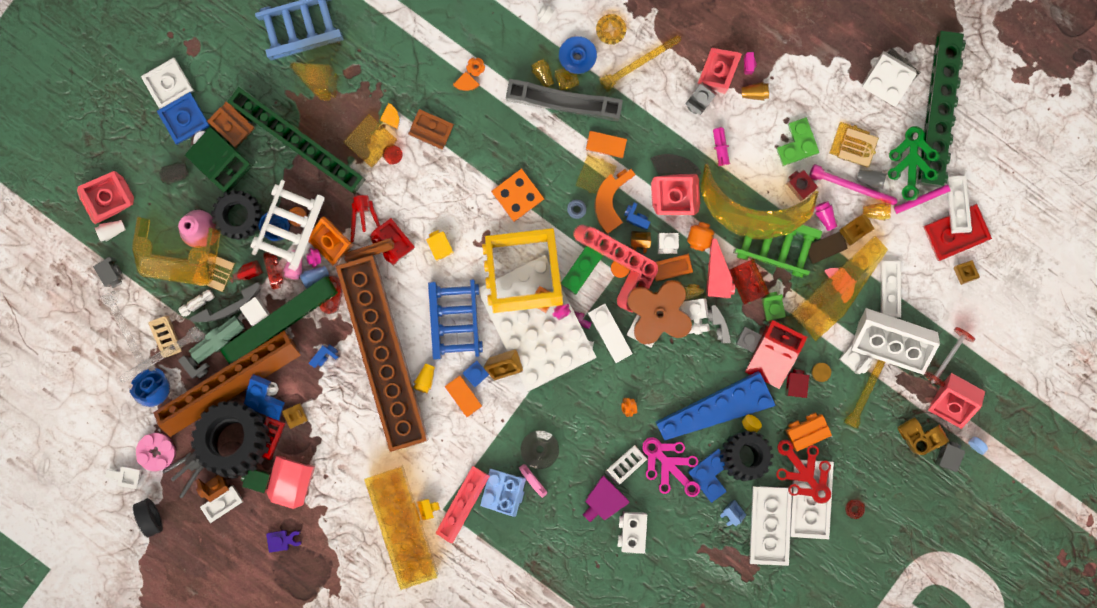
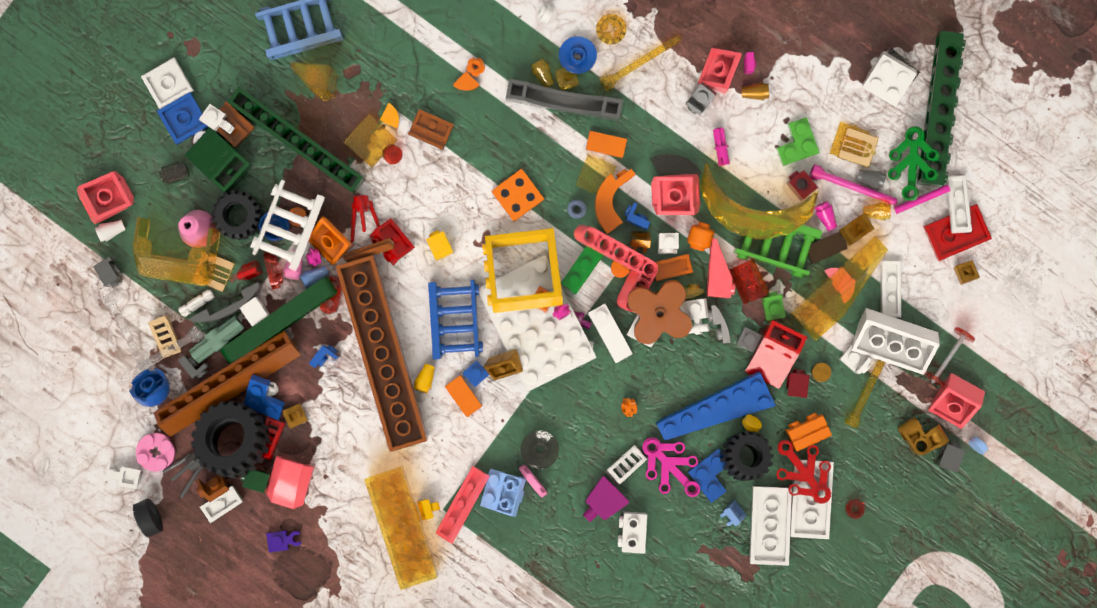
(215, 118): none -> white plate

